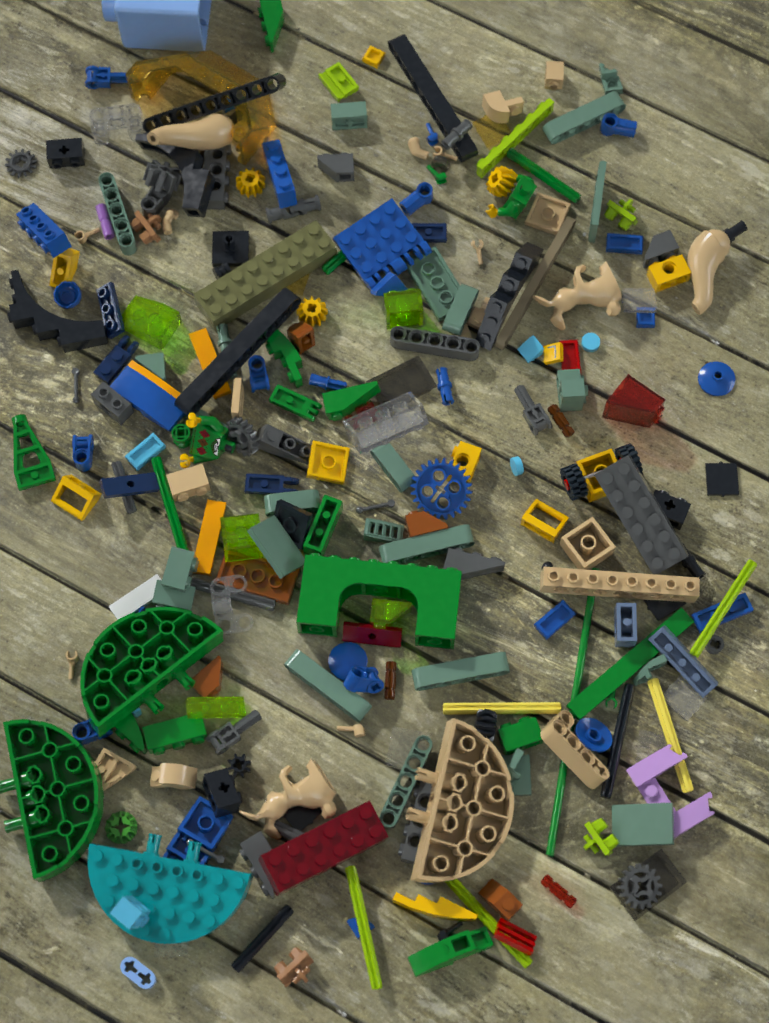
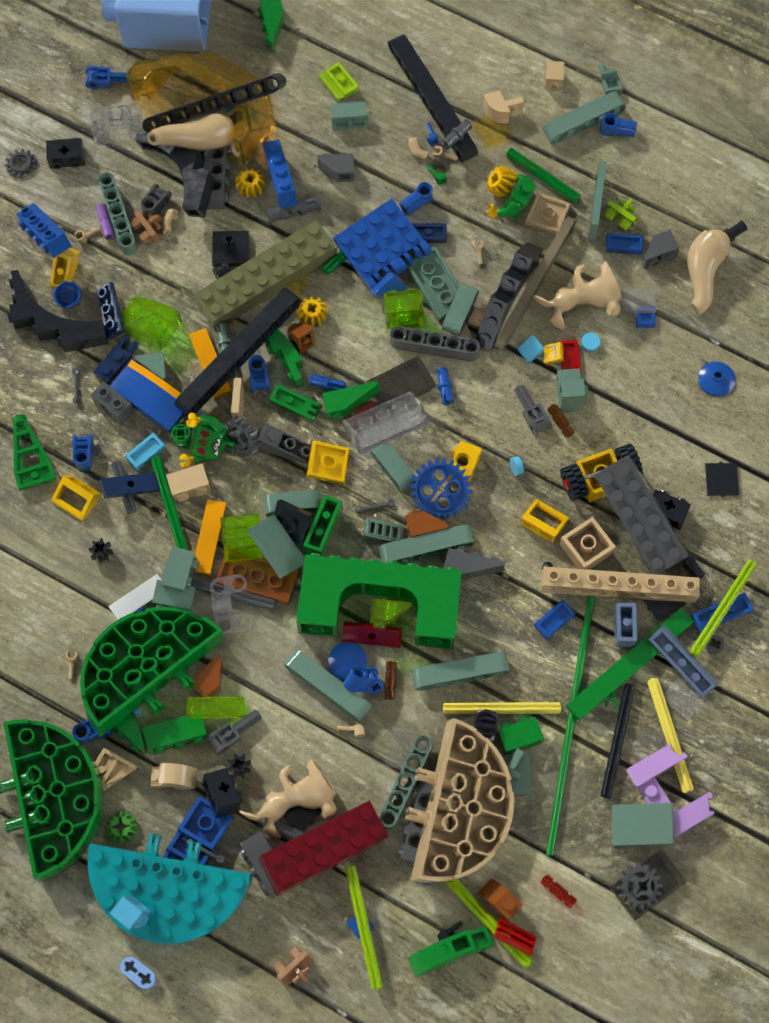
(97, 554): none -> black gear
(162, 176): dark grey gear -> none
(262, 938): black axle -> none
(268, 484): dark blue hinge -> none
(373, 57): yellow tile -> none
(442, 909): yellow slope -> none
(519, 133): lime plate -> none
(572, 751): tan beam -> none
(593, 734): blue dish -> none
(606, 844): lime hips -> none
(634, 404): clear red slope -> none
(645, 675): sand green slope -> none
(661, 280): yellow brick -> none

